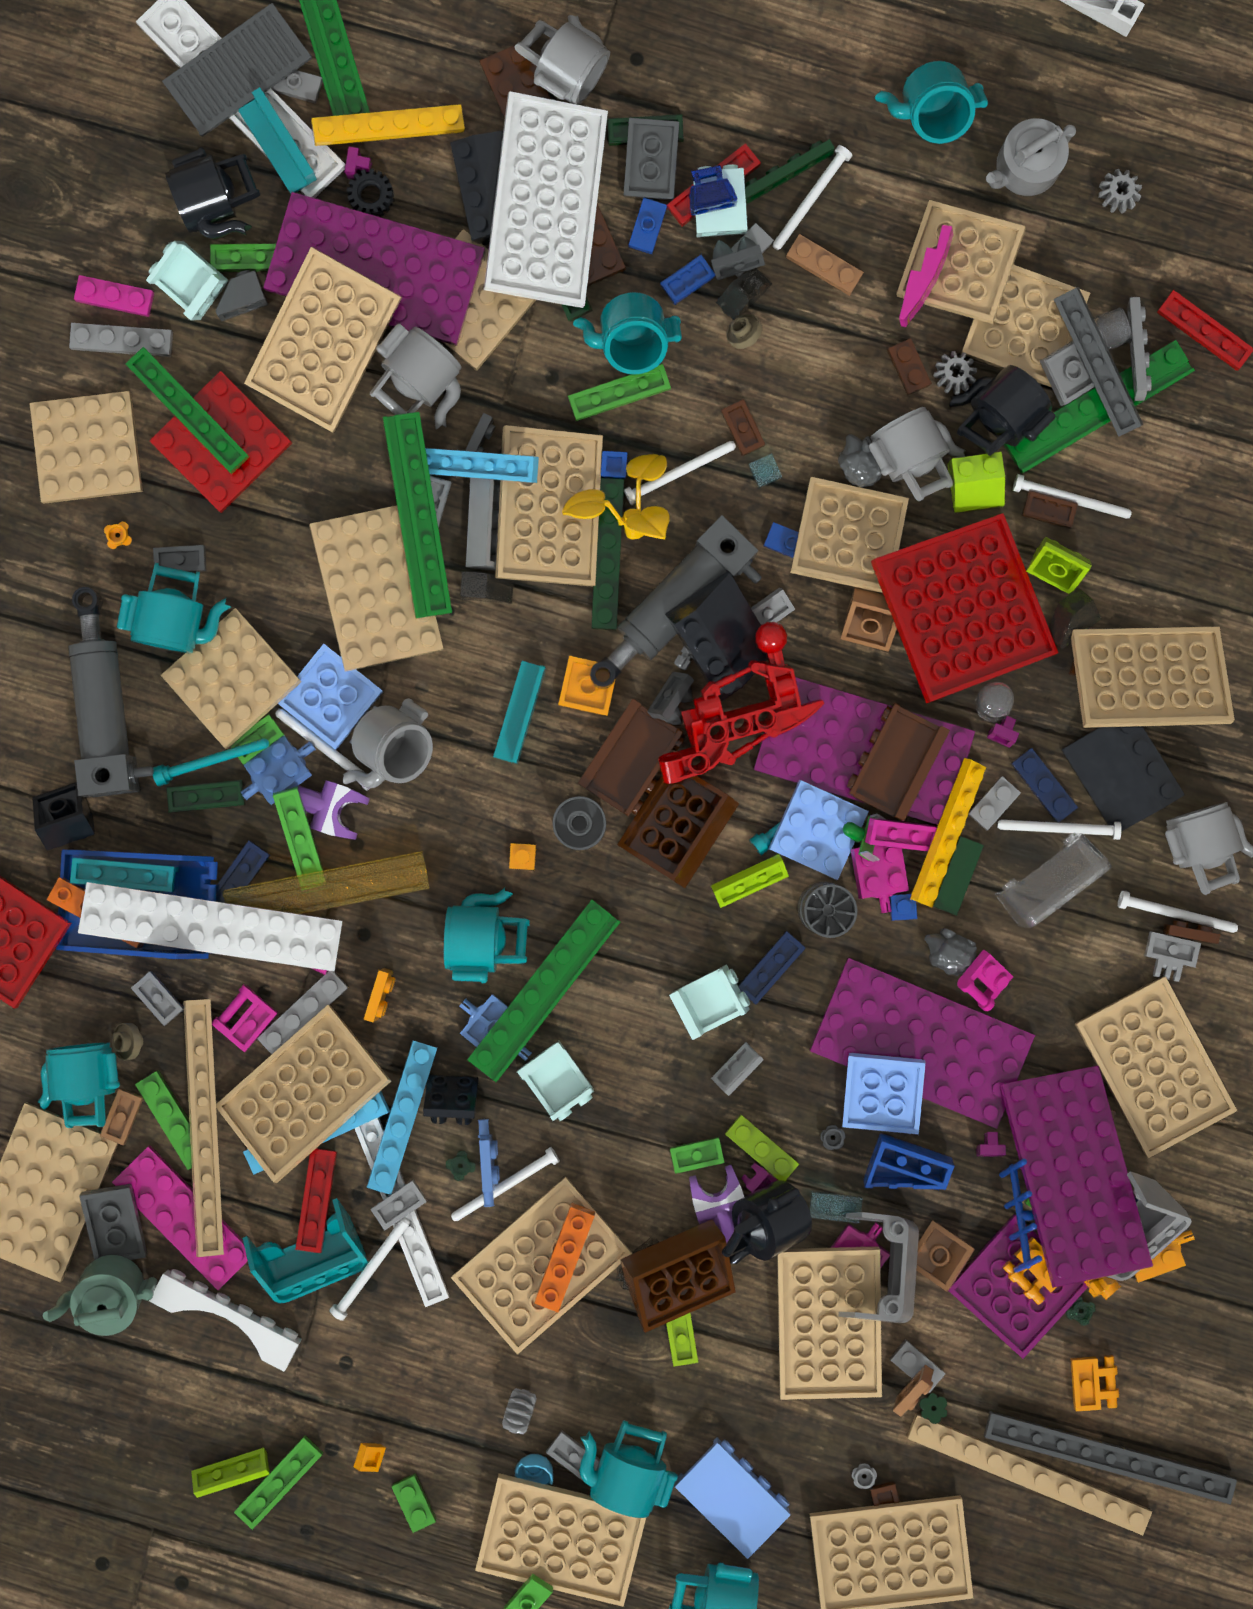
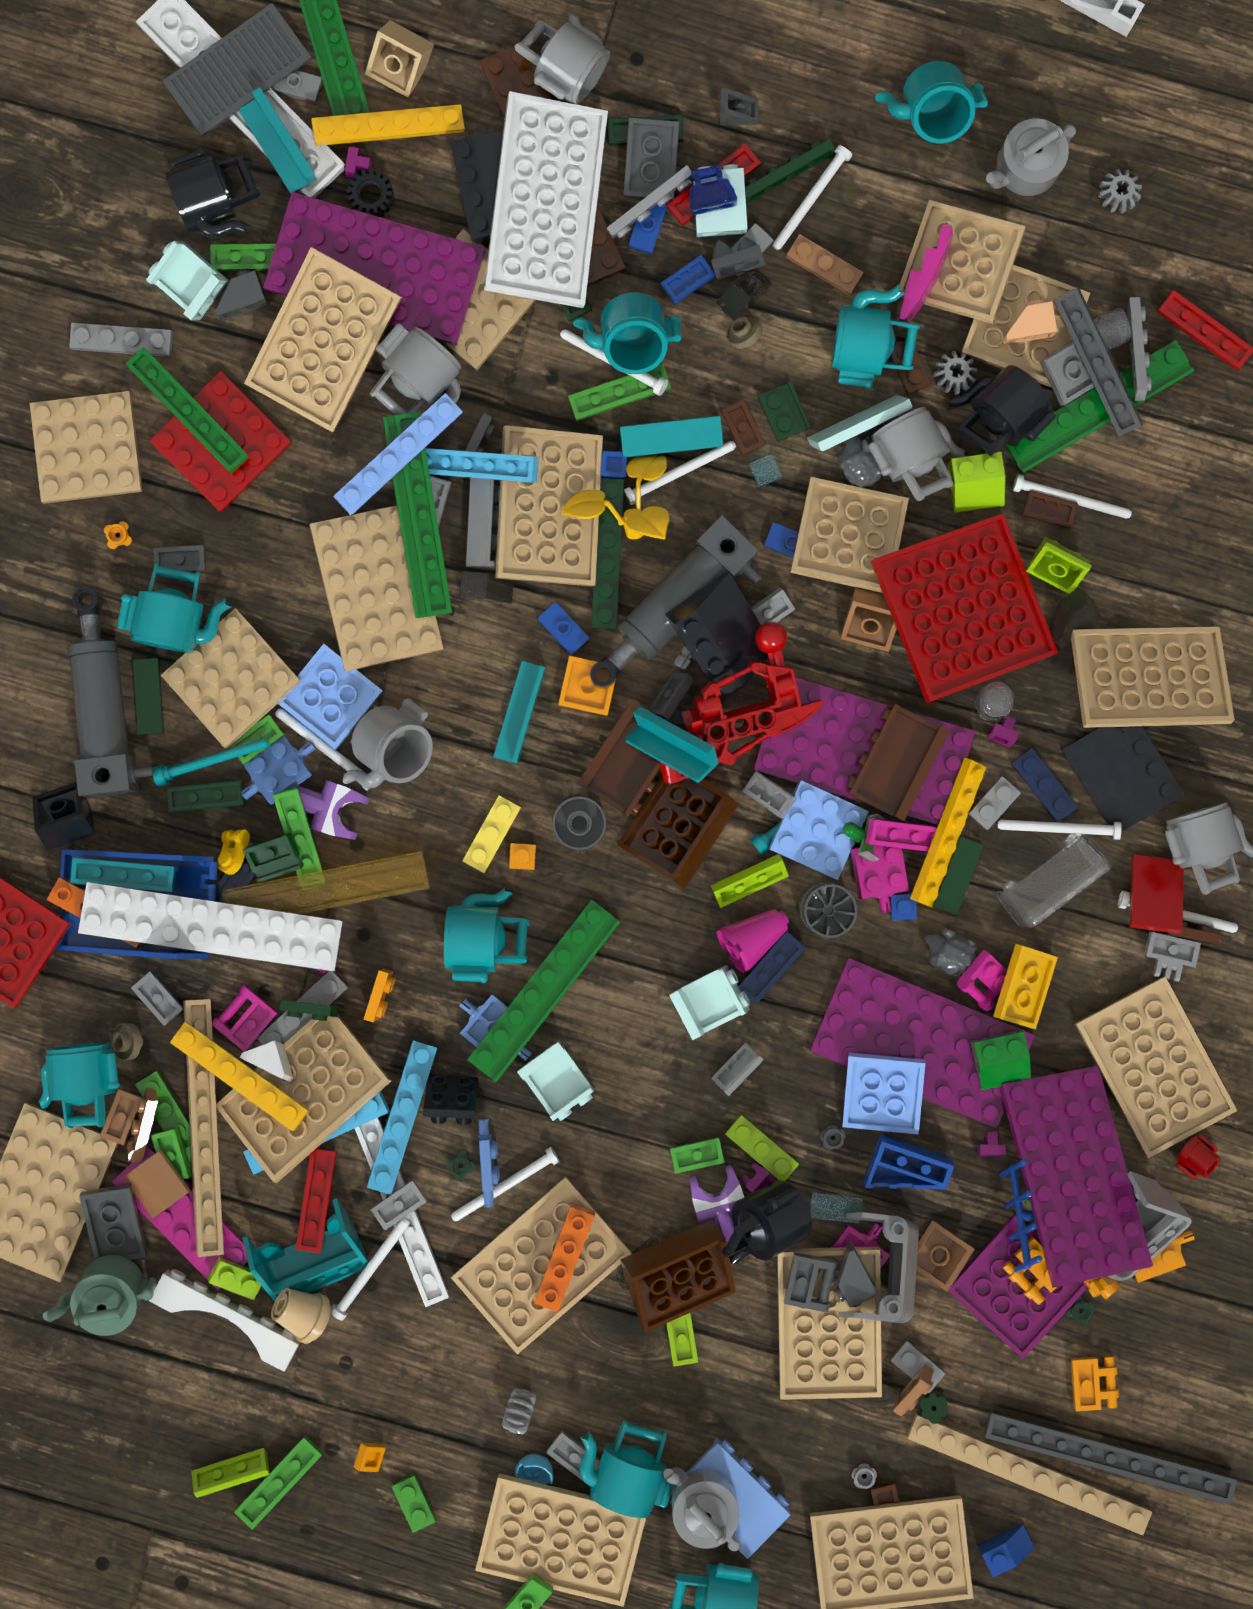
(114, 296): dark pink plate -> none
(141, 1128): none -> medium nougat plate
(148, 696): none -> dark green tile
(157, 1184): none -> medium nougat slope
(171, 1144): none -> bright green plate
(232, 852): none -> yellow plate
(234, 1278): none -> lime plate
(239, 1076): none -> yellow plate
(271, 1058): none -> white slope
(273, 857): none -> dark green plate
(302, 1313): none -> tan piece
(318, 1012): none -> dark green plate
(398, 58): none -> tan slope
(398, 454): none -> light blue plate
(491, 834): none -> light yellow plate
(563, 628): none -> blue plate
(658, 384): none -> white bar
(659, 196): none -> light grey plate
(671, 436): none -> teal panel
(672, 745): none -> teal panel
(701, 1493): none -> light grey piece
(737, 108): none -> dark grey slope
(752, 937): none -> dark pink cone
(769, 794): none -> light grey plate
(784, 412): none -> dark green plate
(803, 1278): none -> dark grey plate
(853, 1279): none -> dark grey slope
(860, 422): none -> light aqua tile
(867, 338): none -> teal piece
(1001, 1059): none -> green slope
(1006, 1550): none -> blue slope
(1025, 986): none -> yellow plate
(1033, 324): none -> light nougat slope
(1156, 894): none -> red tile
(1198, 1157): none -> red piece

